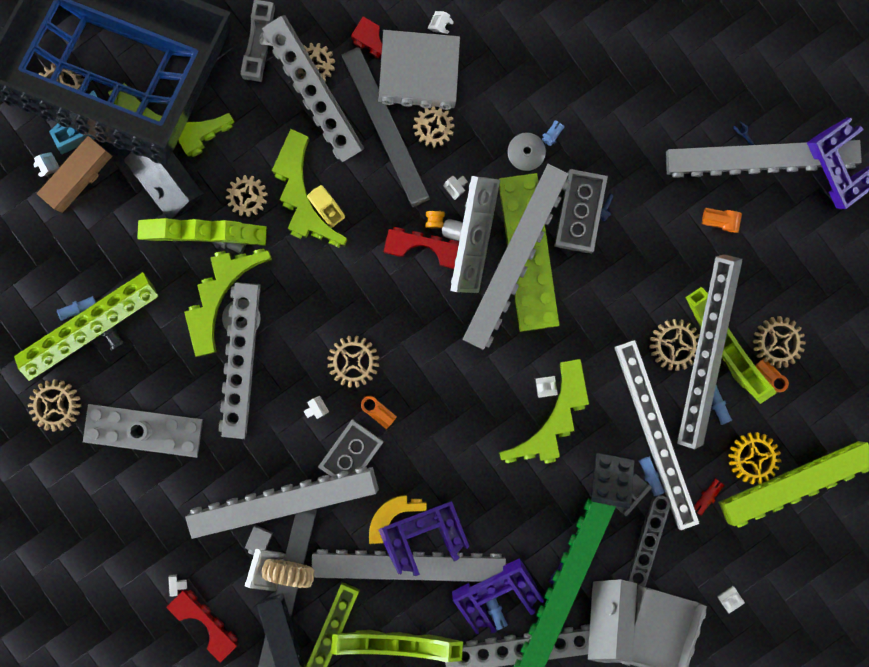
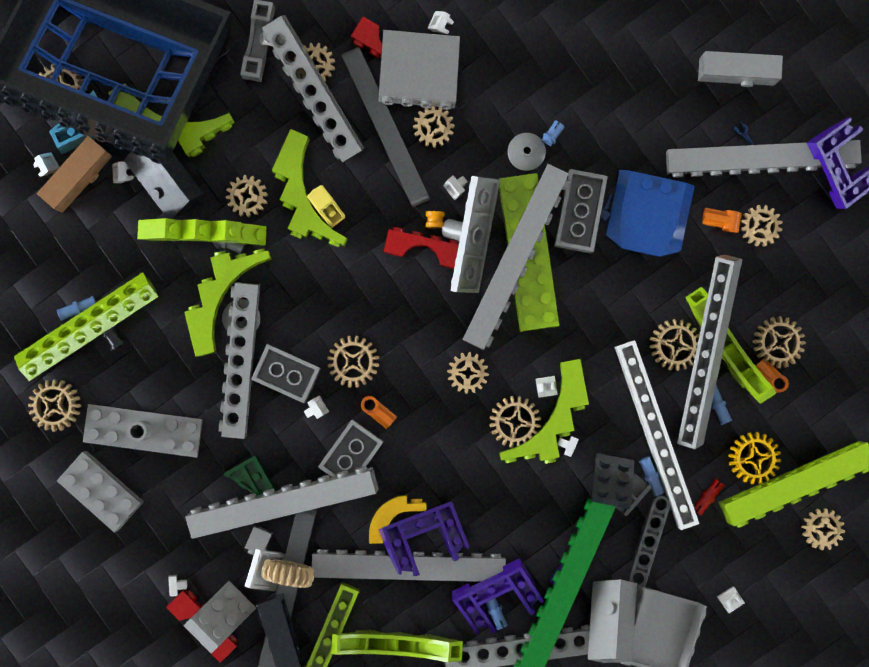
(100, 491): none -> light grey brick
(119, 172): none -> white tile
(220, 617): none -> light grey brick
(251, 476): none -> dark green wing
(286, 373): none -> light grey brick
(468, 363): none -> tan gear
(499, 418): none -> tan gear
(569, 445): none -> white tile
(649, 213): none -> blue wedge
(740, 68): none -> light grey brick
(765, 232): none -> tan gear
(823, 521): none -> tan gear

